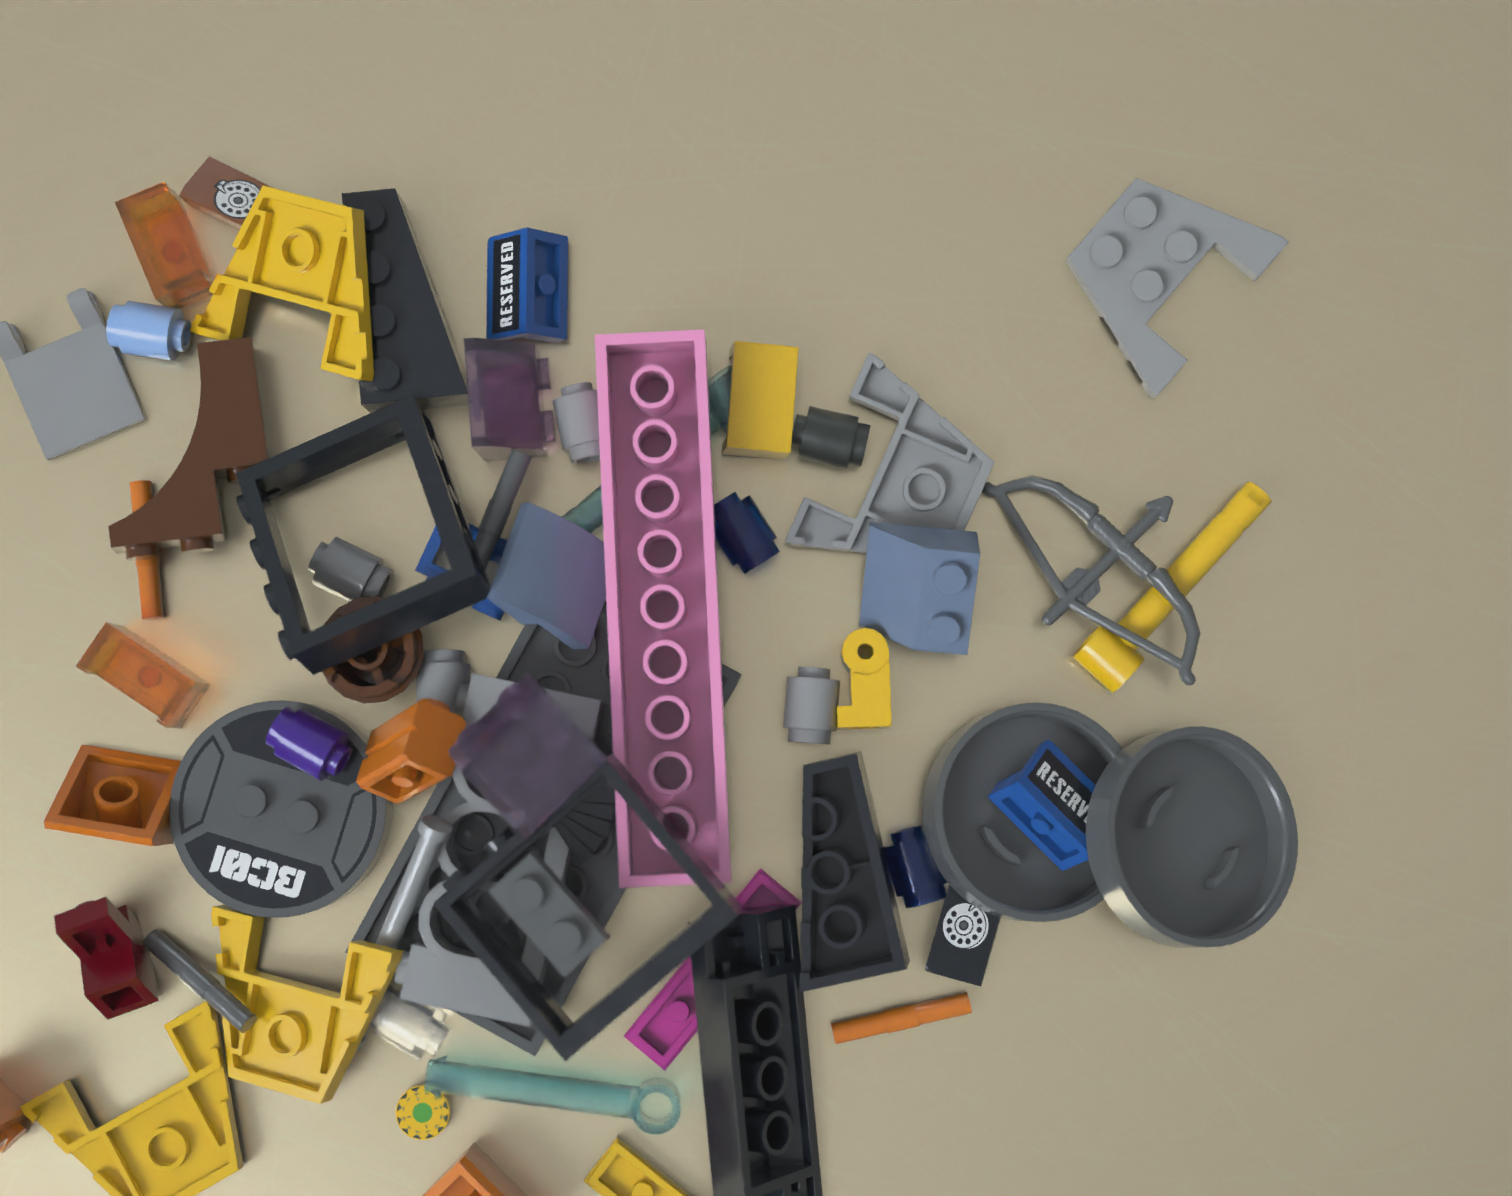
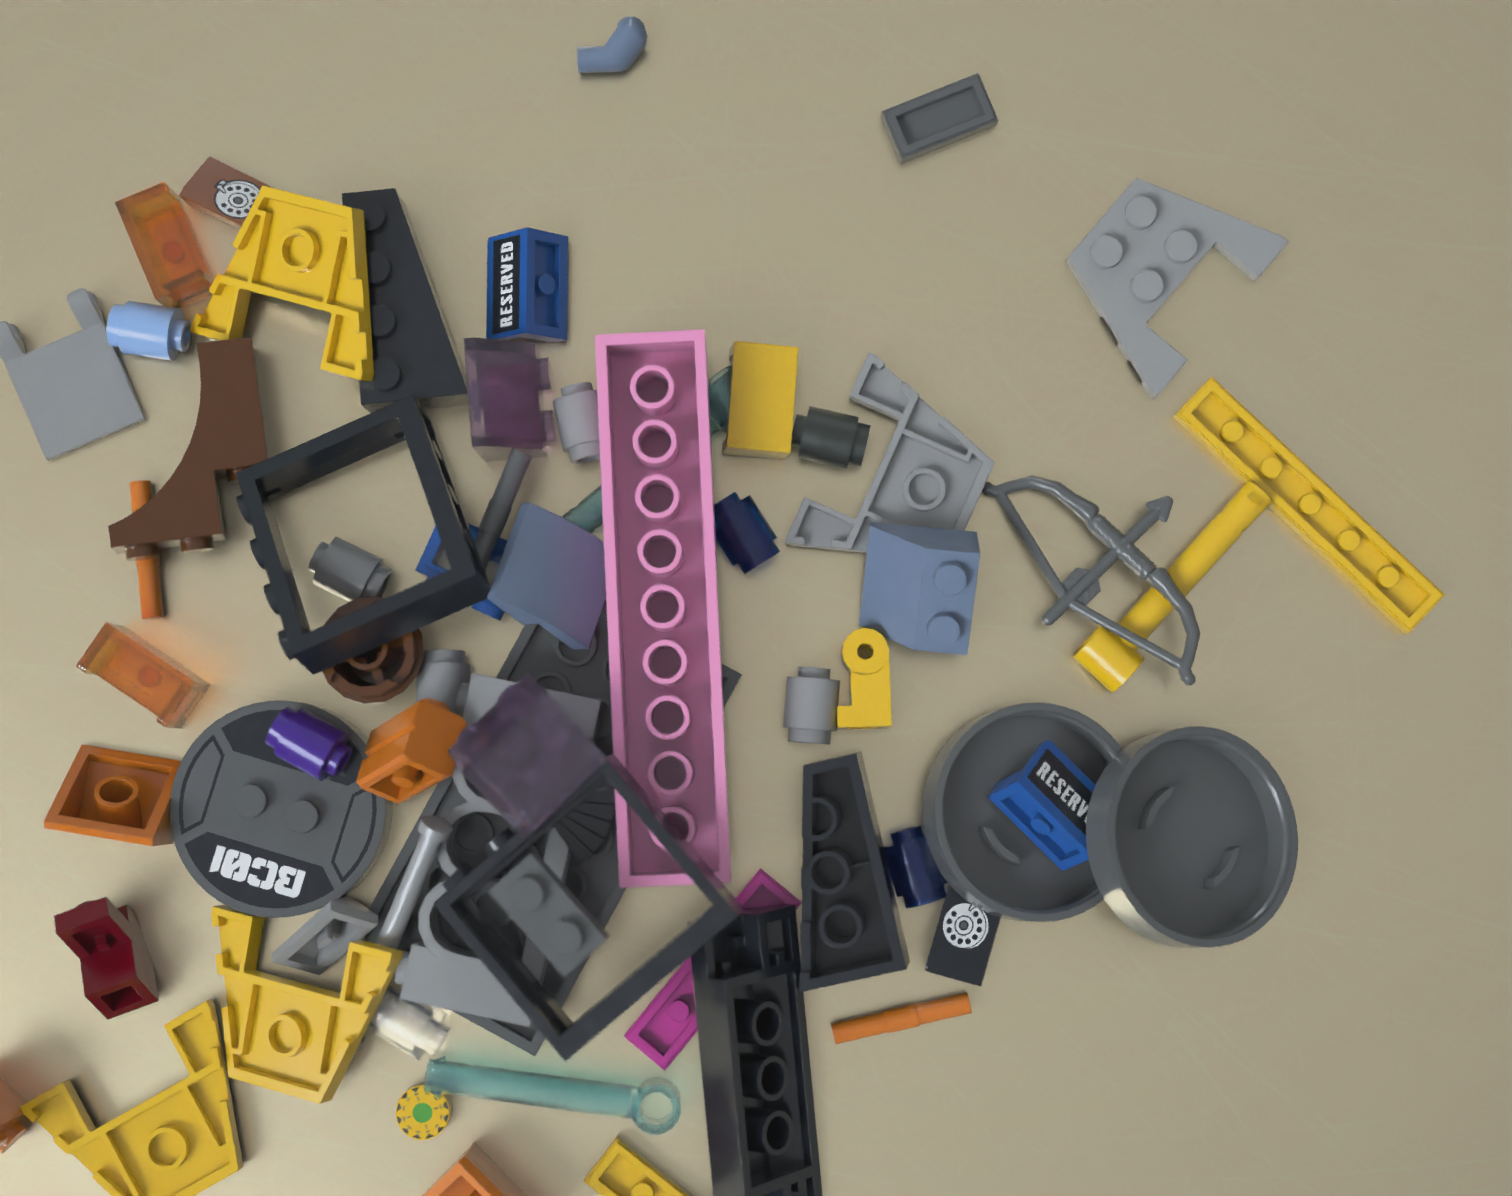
(199, 980): dark grey piece -> none
(326, 936): none -> light grey slope
(619, 50): none -> sand blue arm
(939, 118): none -> dark grey tile
(1309, 506): none -> yellow tile

